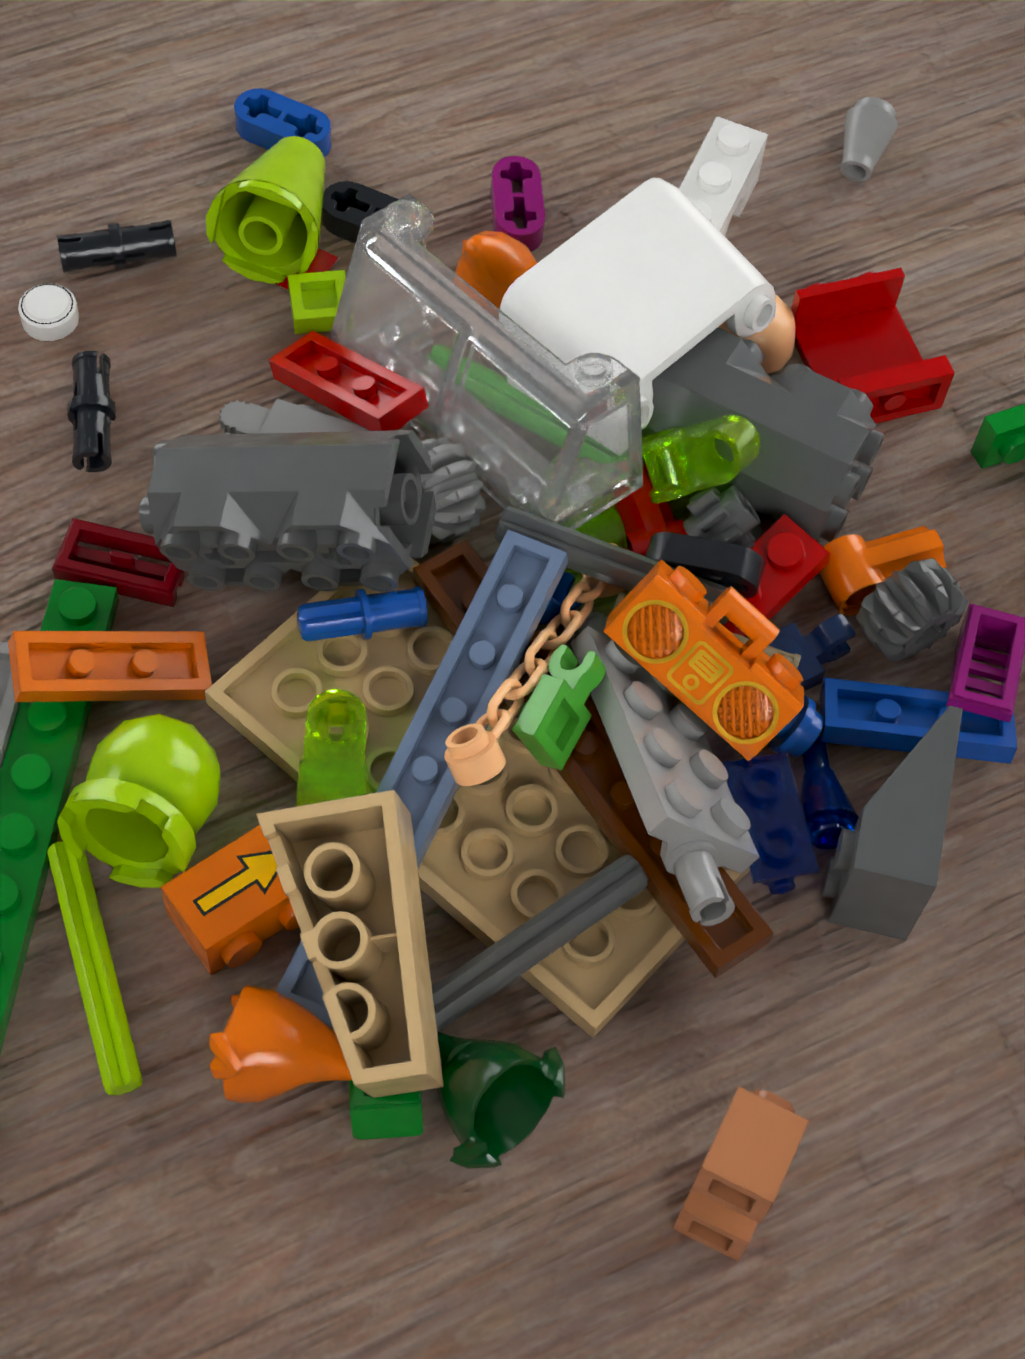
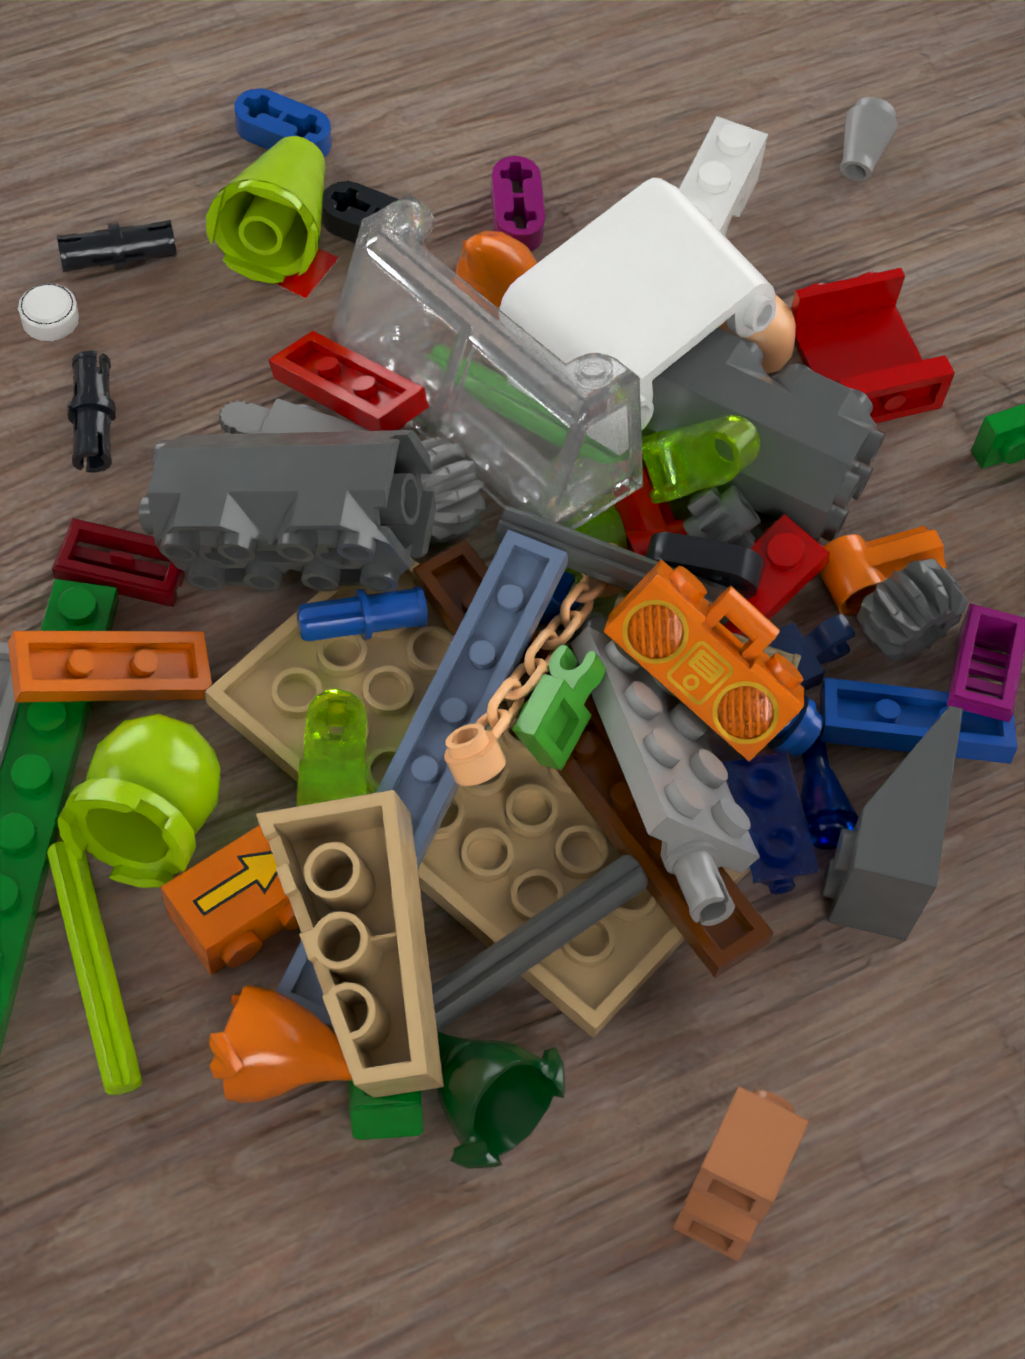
(315, 299): lime plate -> none

